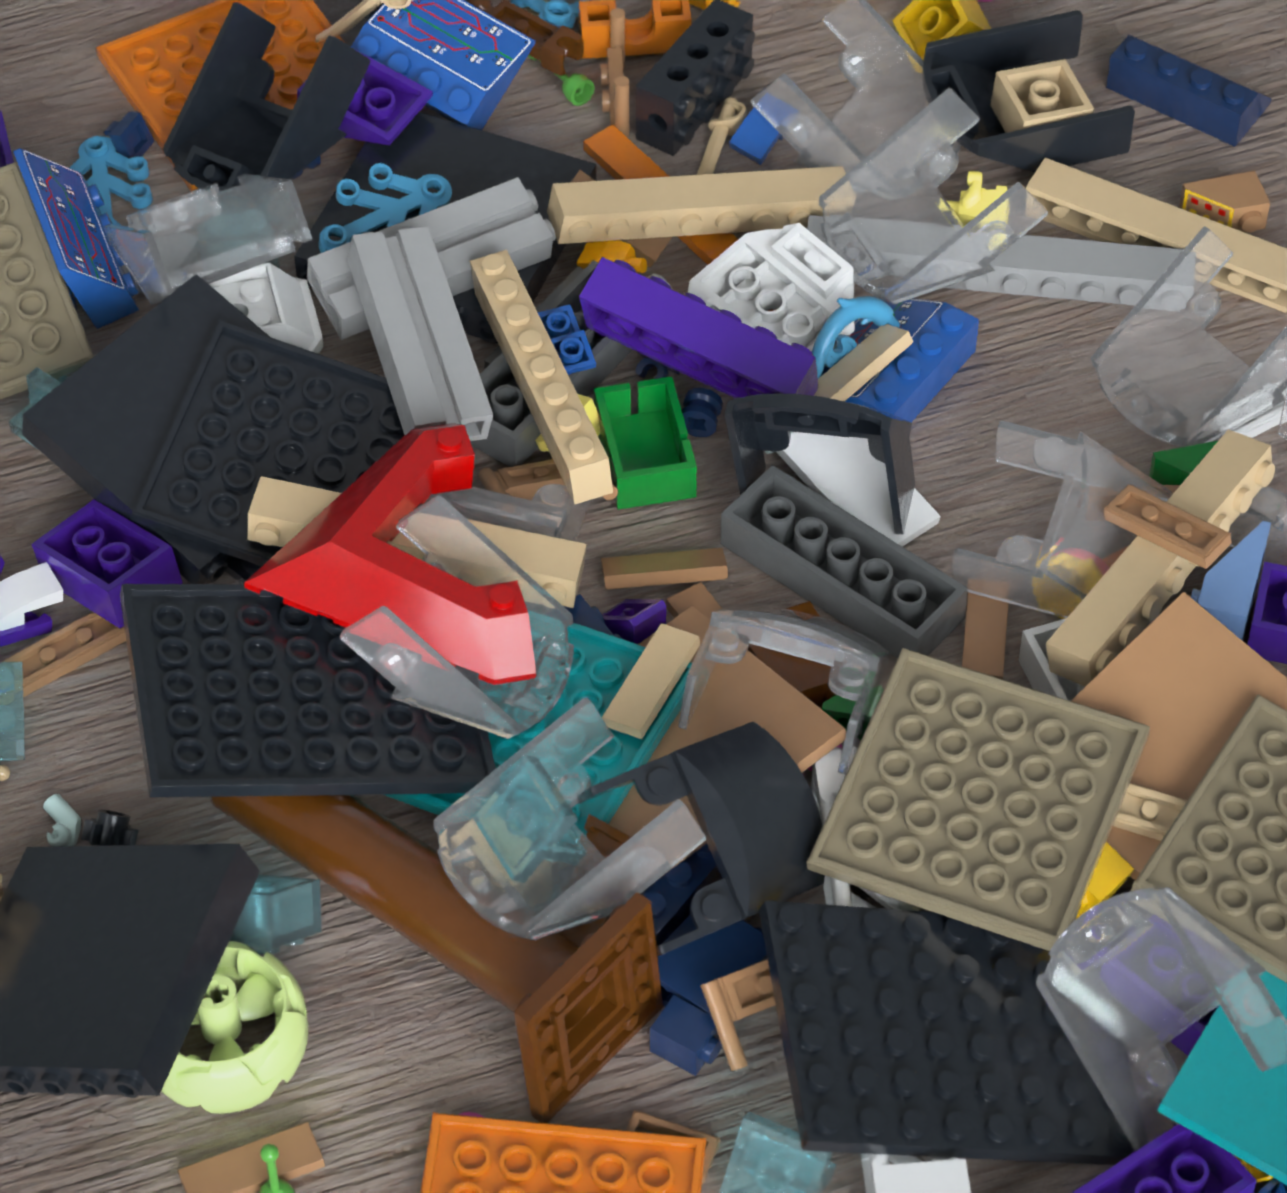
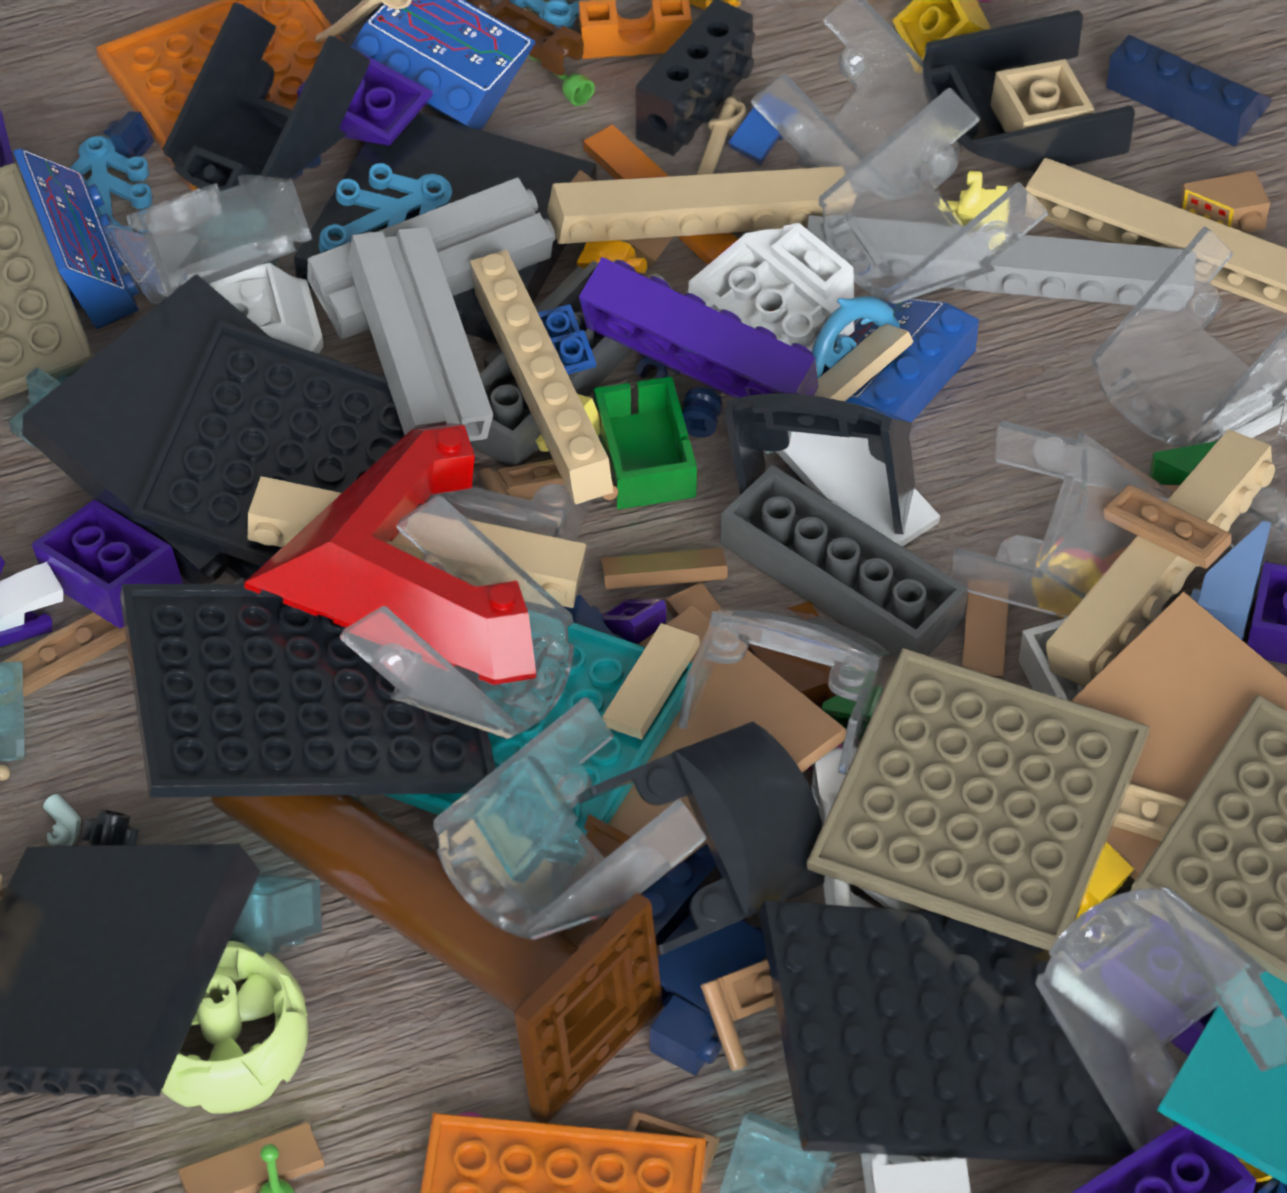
(617, 96): medium nougat plate -> none

